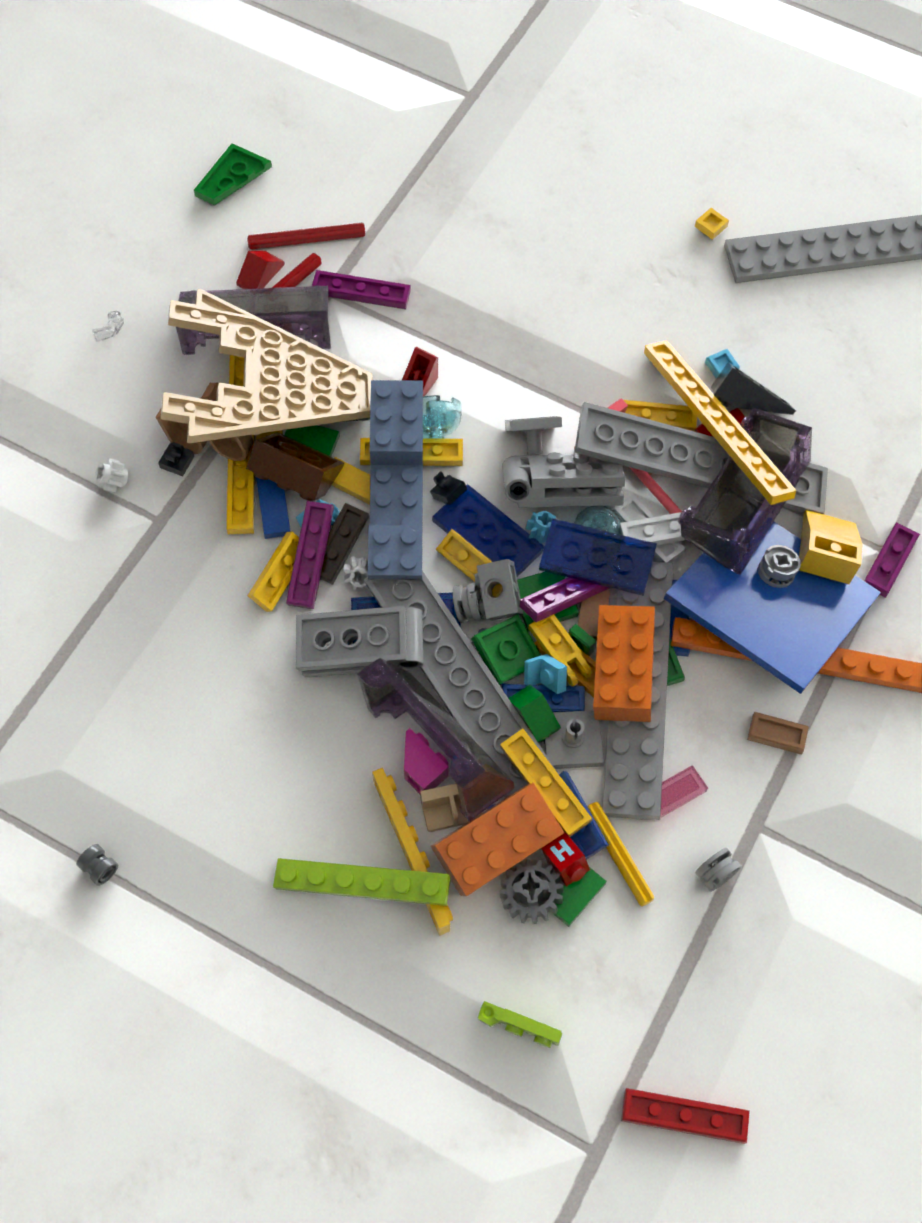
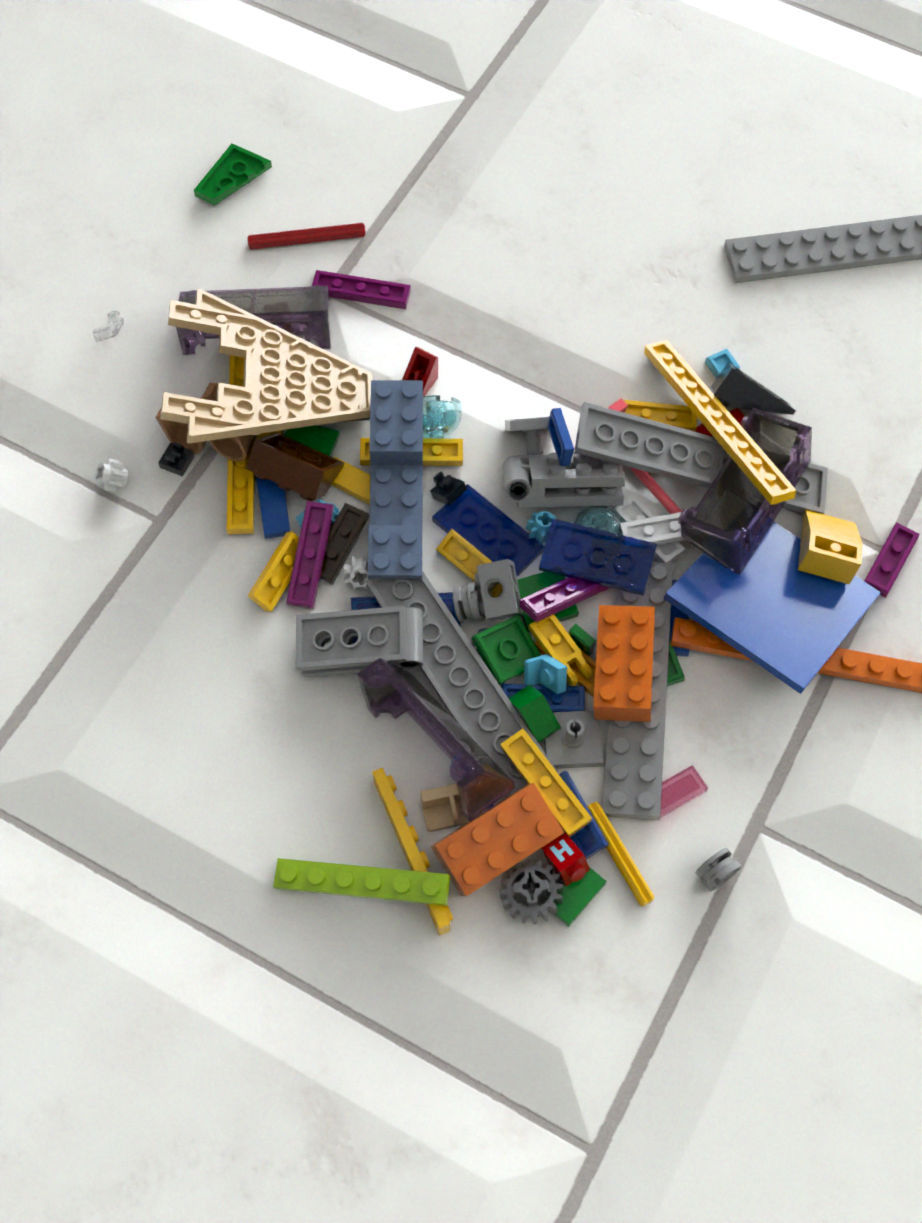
(97, 864): dark grey wheel -> none
(258, 269): red slope -> none
(300, 272): red axle -> none
(422, 765): dark pink slope -> none
(517, 1024): lime hinge -> none
(560, 437): none -> blue tile
(590, 612): medium nougat tile -> none
(685, 1116): red tile -> none
(711, 223): yellow plate -> none
(778, 733): medium nougat tile -> none
(780, 564): light grey wheel -> none

